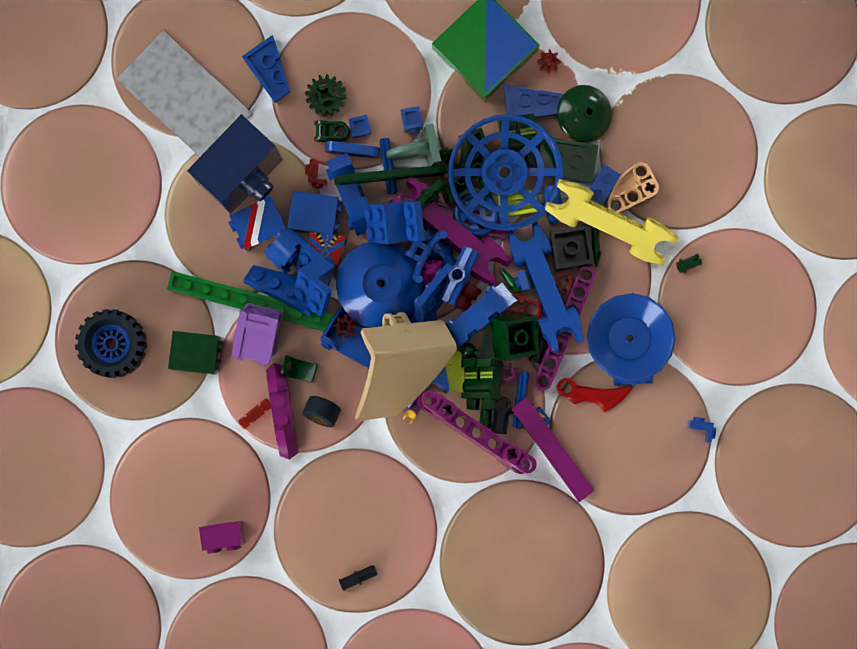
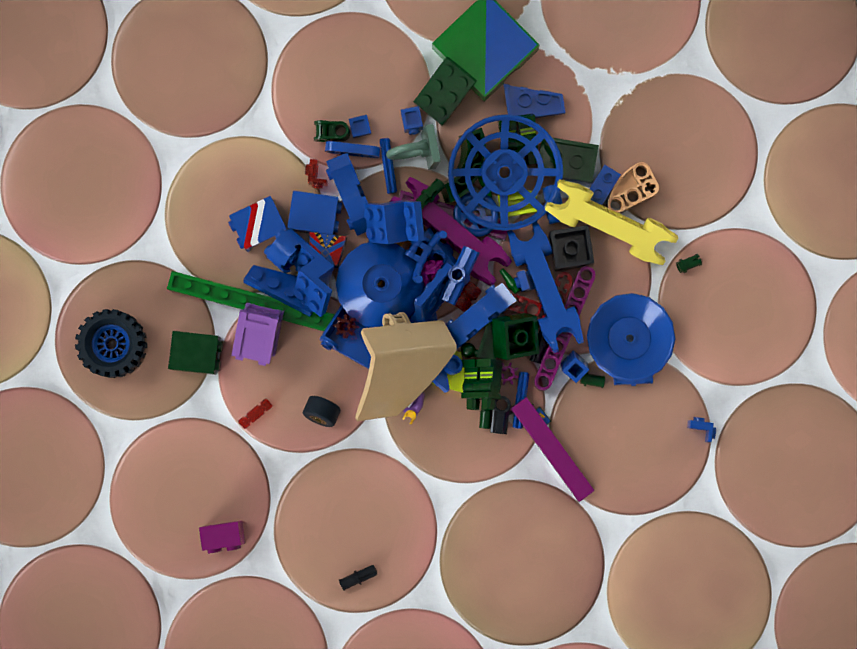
(182, 93): flat silver piece -> none
(237, 165): dark blue brick -> none
(268, 69): blue wing -> none
(282, 412): magenta brick -> none
(299, 369): dark green bracket -> none
(329, 87): dark green gear -> none
(389, 175): dark green tile -> none
(445, 91): none -> dark green plate
(445, 156): dark green plate -> none
(453, 366): none -> blue tile
(516, 454): magenta piece -> none
(553, 57): clear red gear -> none
(573, 116): dark green dish -> none
(574, 366): none -> blue brick
(593, 380): none -> dark green pin
(596, 245): dark green piece -> none
(604, 398): red piece -> none

